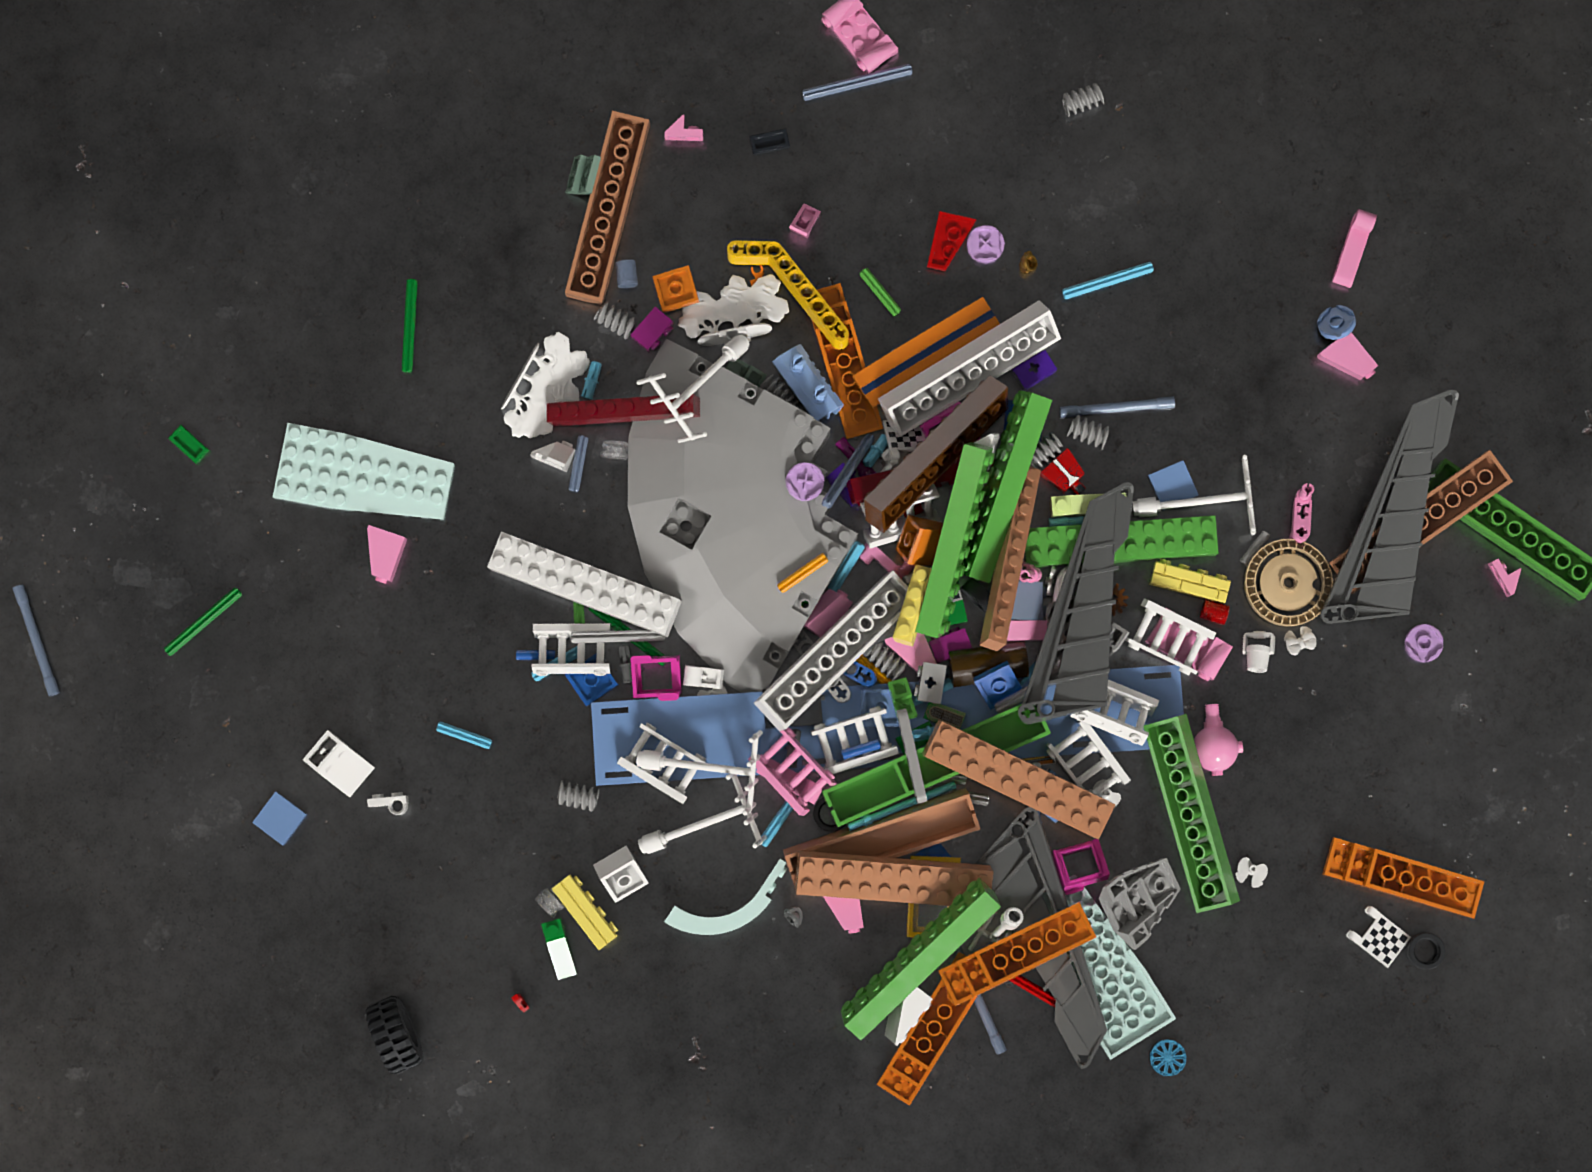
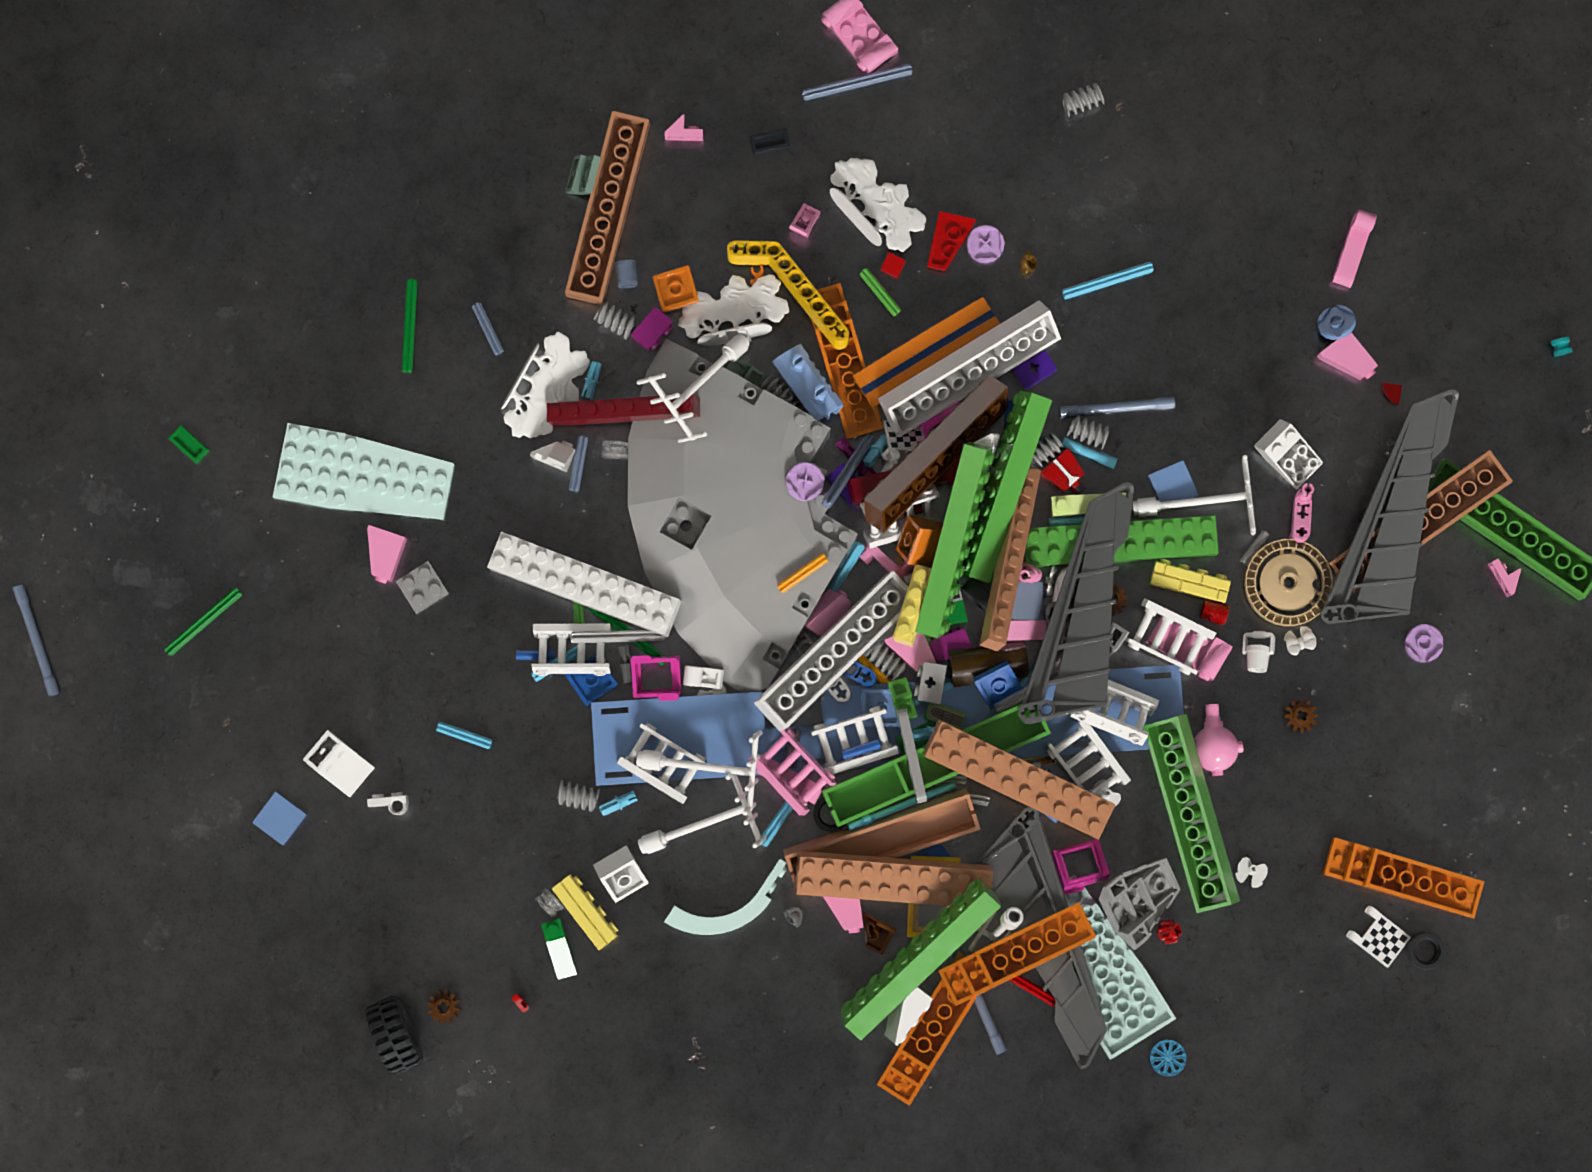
(422, 587): none -> light grey plate
(450, 1012): none -> reddish brown gear
(487, 328): none -> sand blue axle
(618, 803): none -> medium azure axle
(876, 933): none -> reddish brown slope
(881, 203): none -> white plant
(893, 265): none -> red tile
(1100, 457): none -> medium azure piece
(1169, 931): none -> red gear
(1288, 453): none -> white slope
(1302, 708): none -> reddish brown gear
(1392, 392): none -> red tile
(1561, 346): none -> teal wheel

